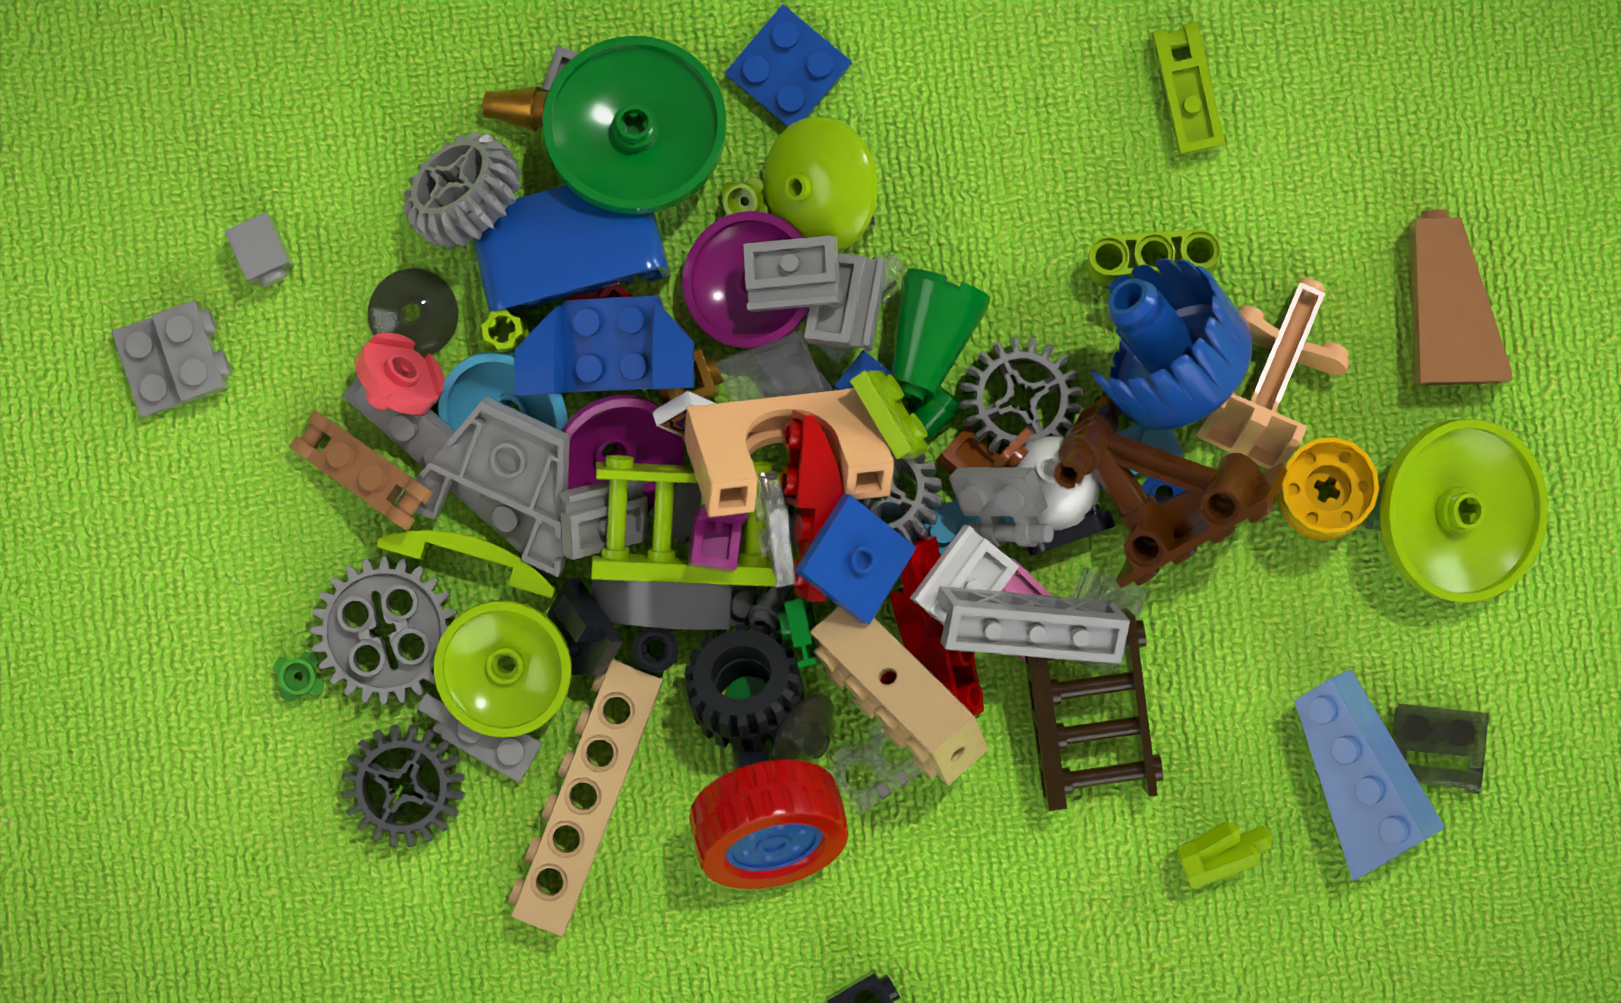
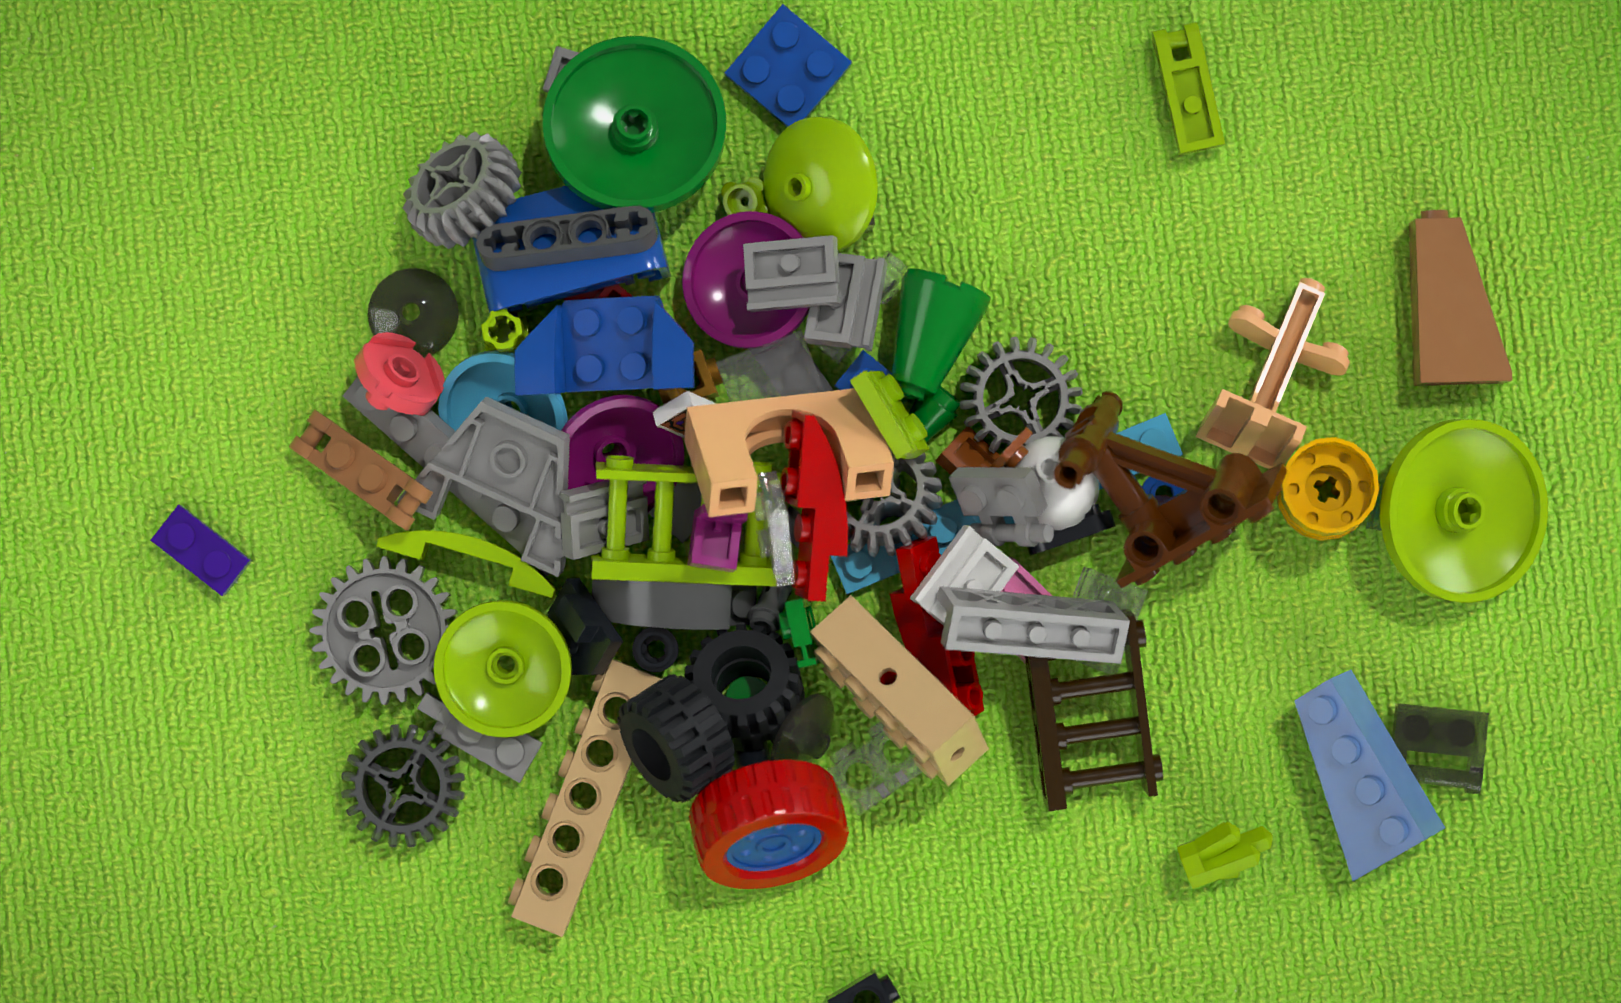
(172, 358): light grey plate -> none
(201, 550): none -> dark purple plate
(260, 250): light grey brick -> none
(290, 686): bright green plate -> none
(516, 106): pearl gold cone -> none
(567, 246): none -> dark grey beam
(676, 738): none -> black tyre
(855, 559): blue plate -> none
(1130, 247): lime beam -> none
(1178, 345): blue piece -> none

